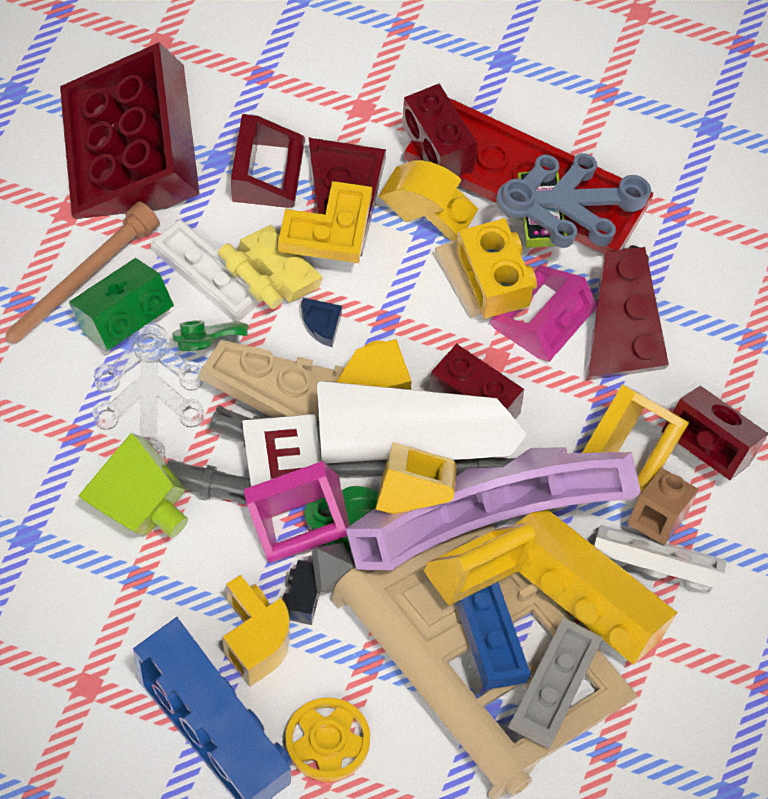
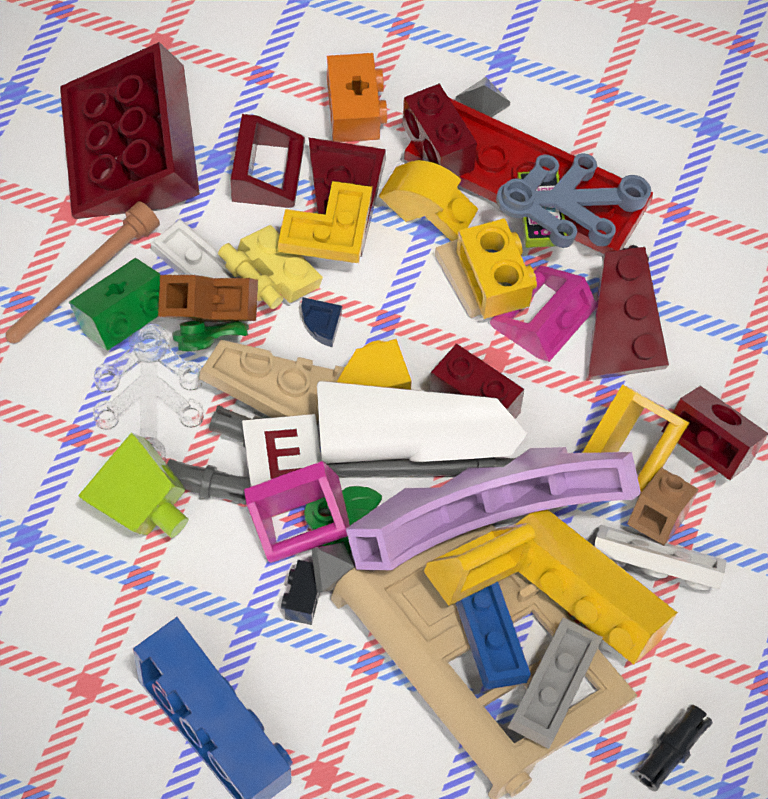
(208, 298): none -> dark orange brick
(264, 635): yellow brick -> none
(328, 739): yellow wheel -> none
(354, 97): none -> orange brick
(415, 480): yellow tile -> none
(484, 98): none -> dark grey slope
(673, 747): none -> black pin

